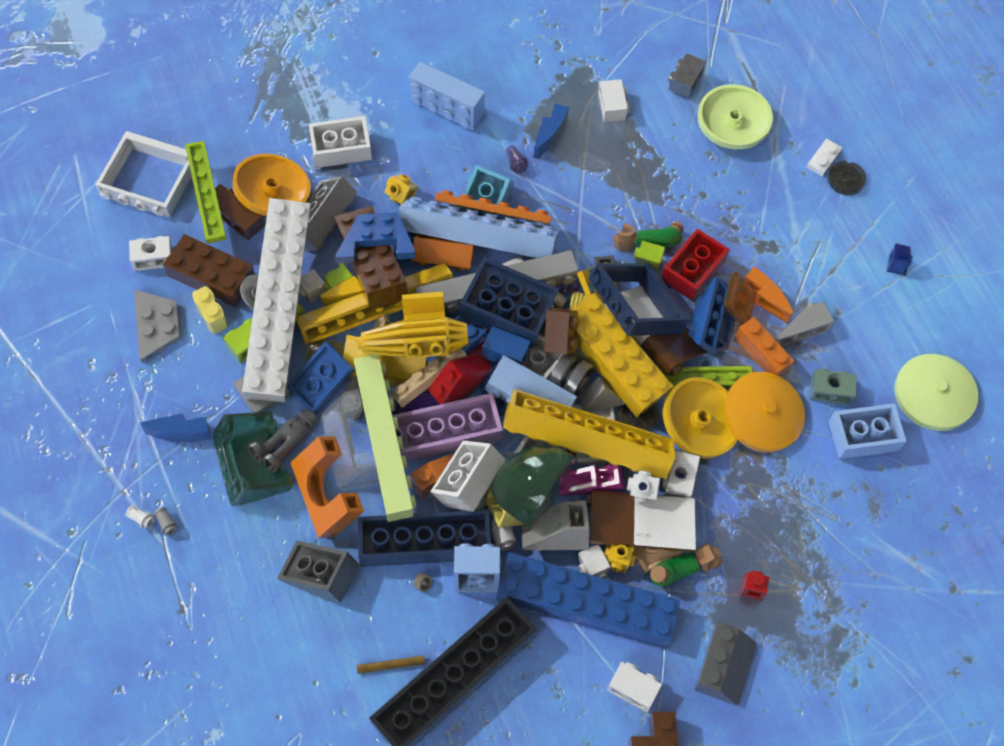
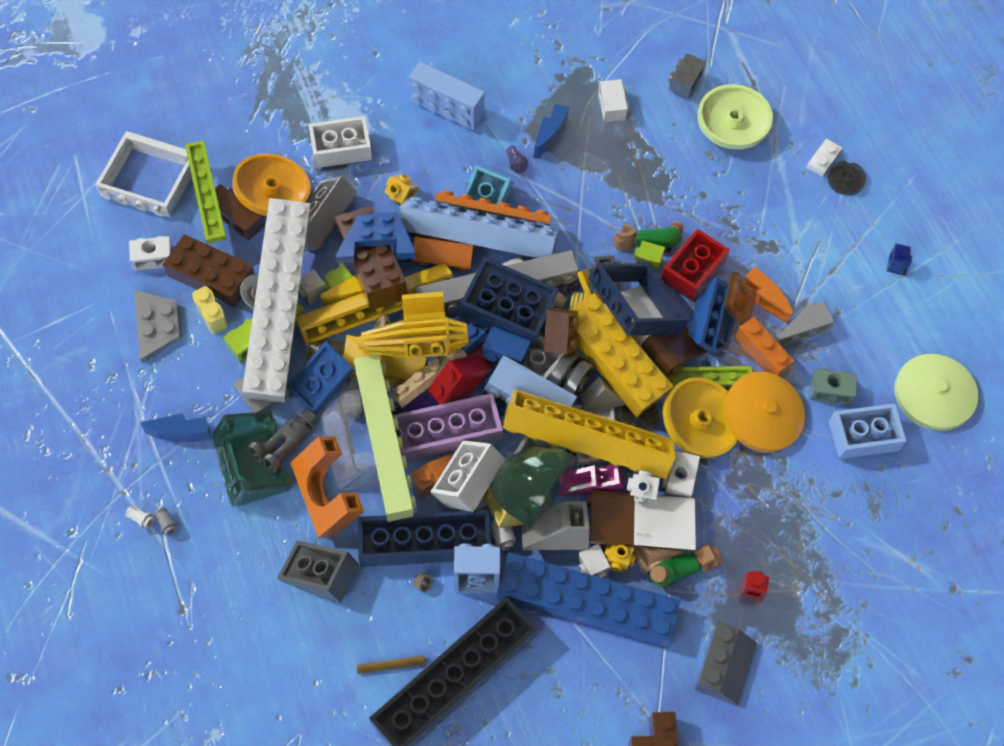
(634, 686): white brick -> none

